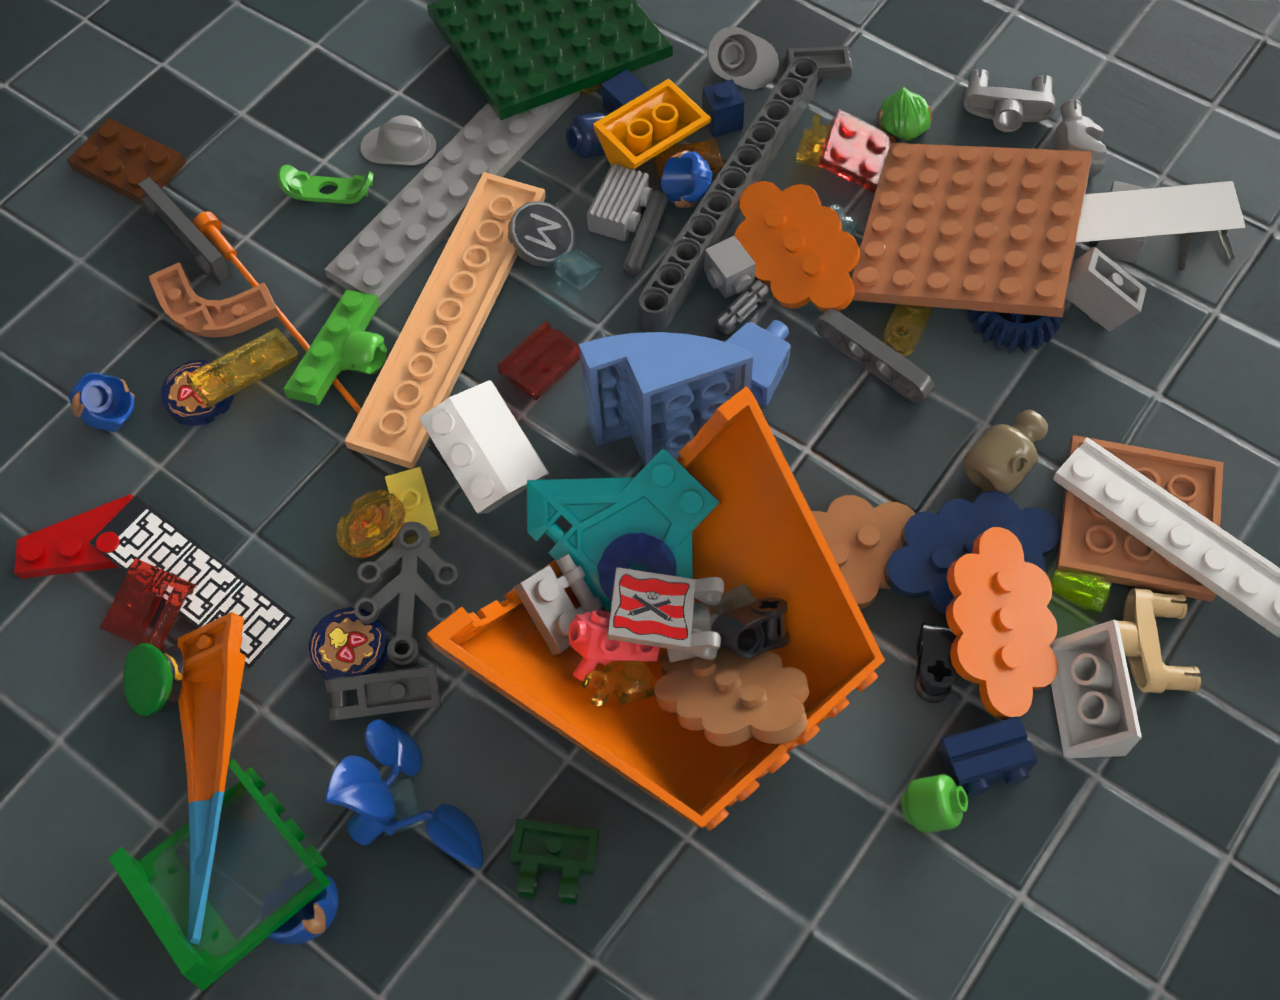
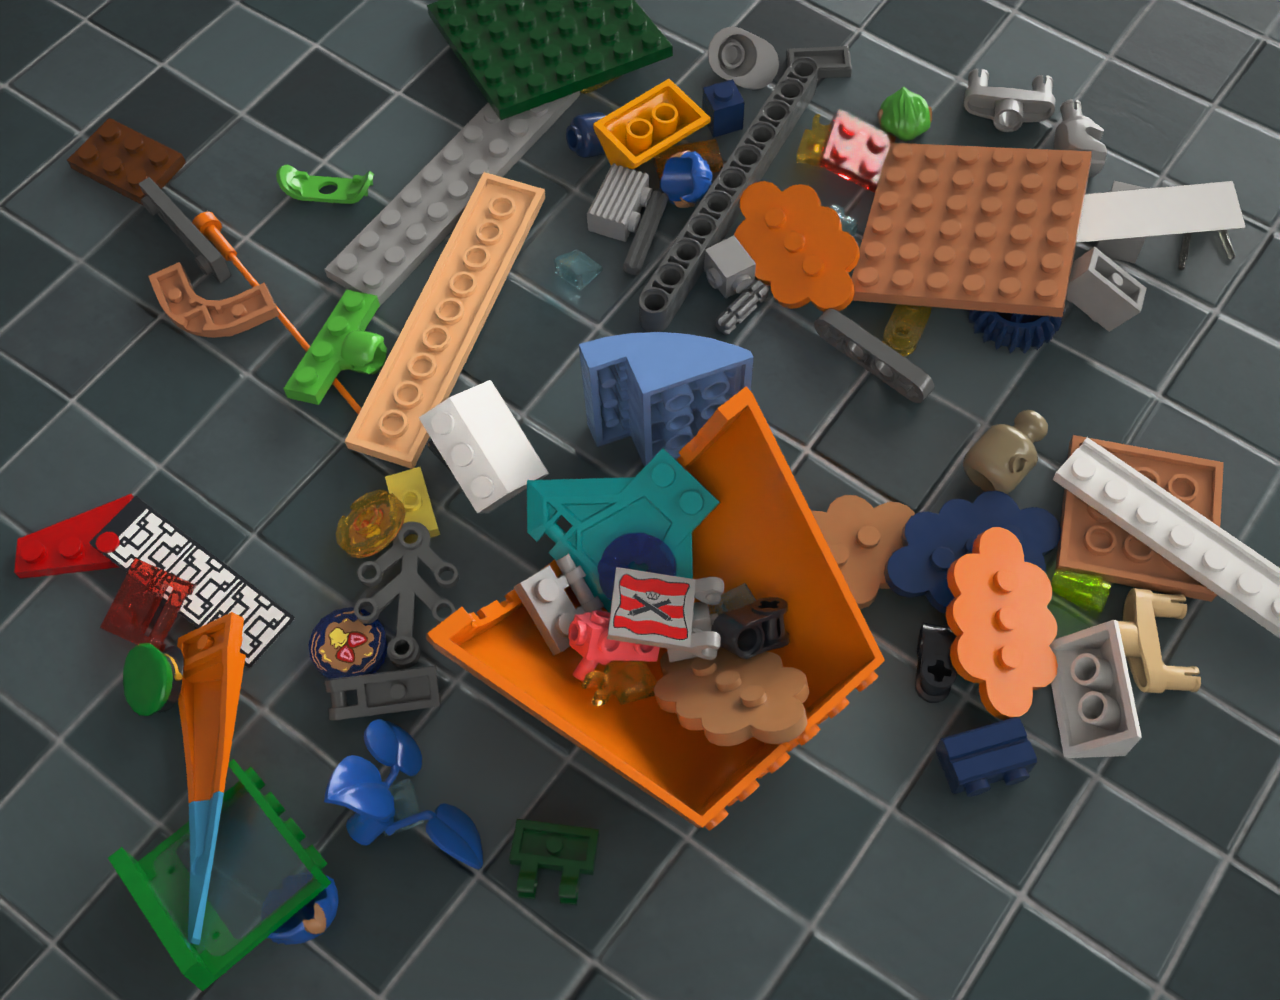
(102, 401): blue hair -> none
(184, 403): clear blue tile -> none
(242, 367): clear yellow plate -> none
(399, 143): light grey piece -> none
(540, 233): black tile -> none
(540, 360): clear red plate -> none
(621, 90): dark blue brick -> none
(769, 356): medium blue torso -> none
(934, 803): bright green head -> none

